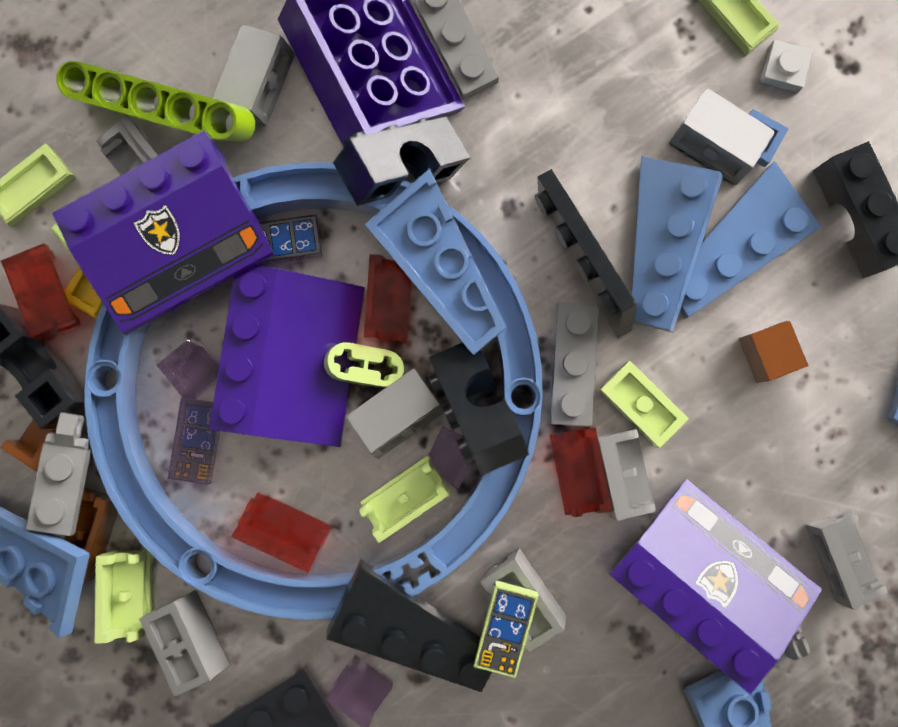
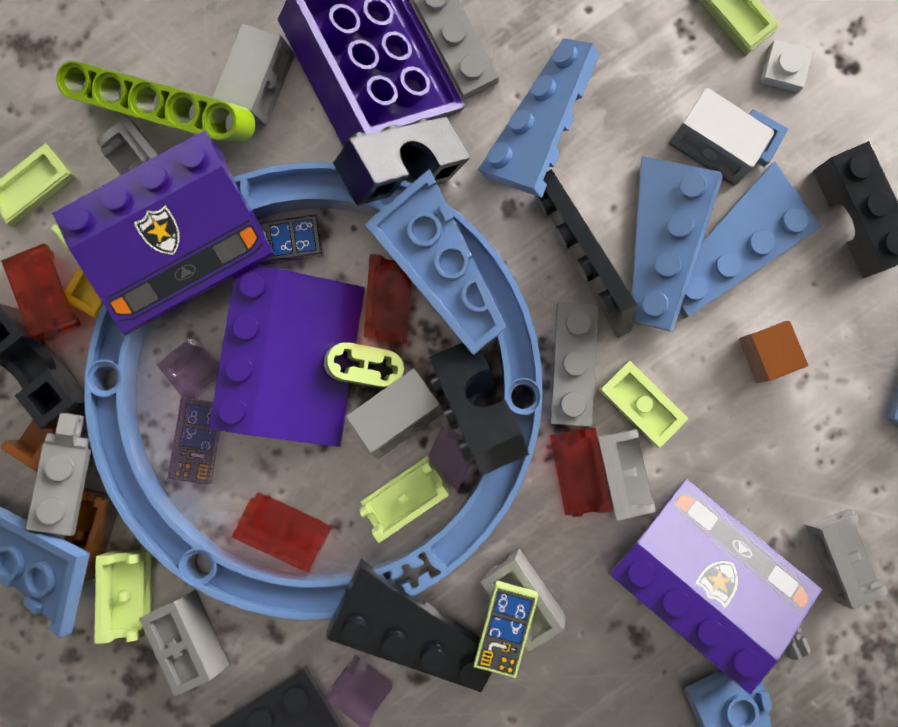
(534, 130): none -> medium blue wing

